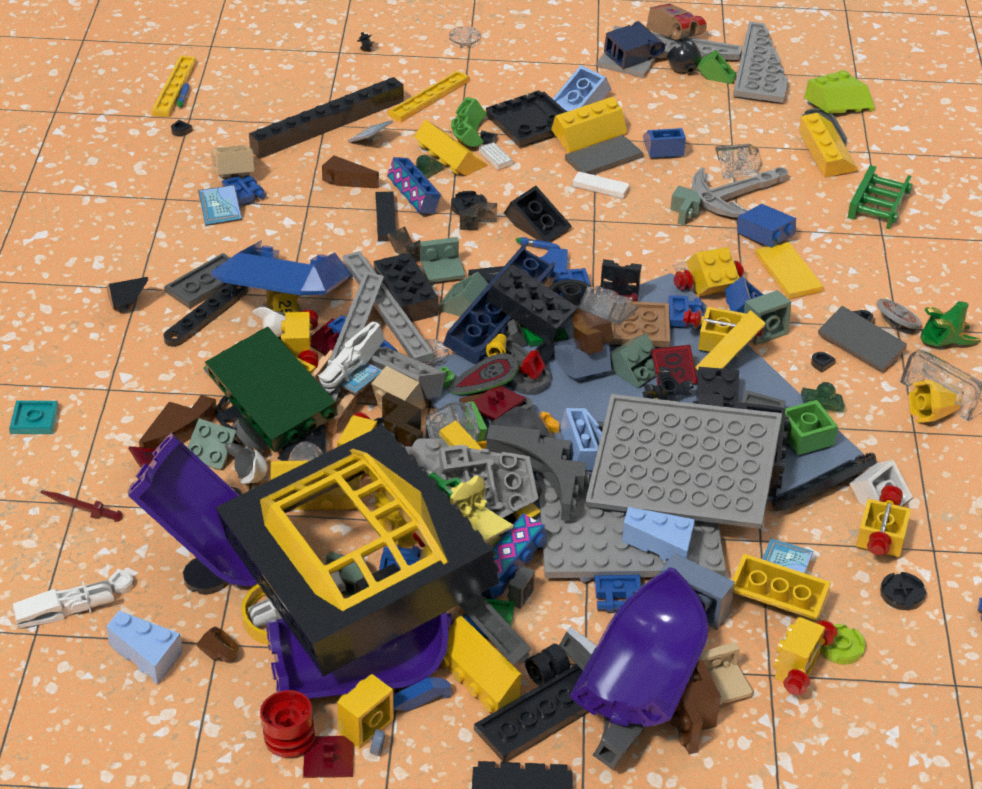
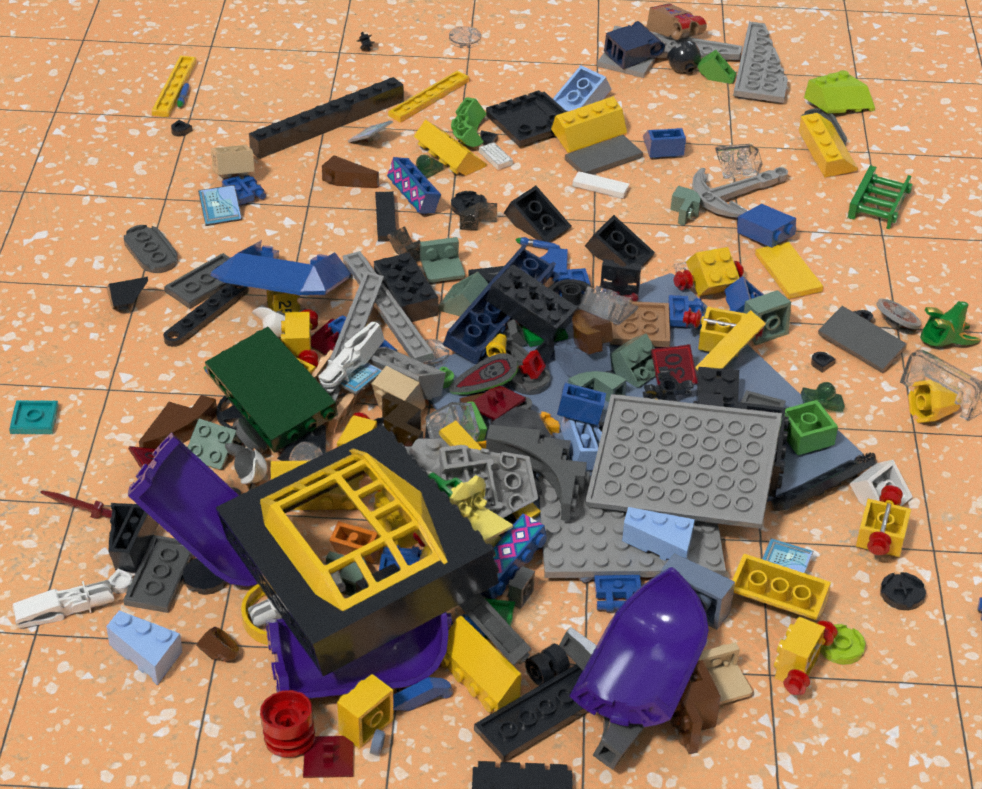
(129, 535): none -> black wedge
(150, 249): none -> dark grey tile
(158, 575): none -> dark grey tile
(349, 538): none -> orange brick
(581, 404): none -> blue slope
(600, 381): none -> sand green brick
(619, 243): none -> black slope

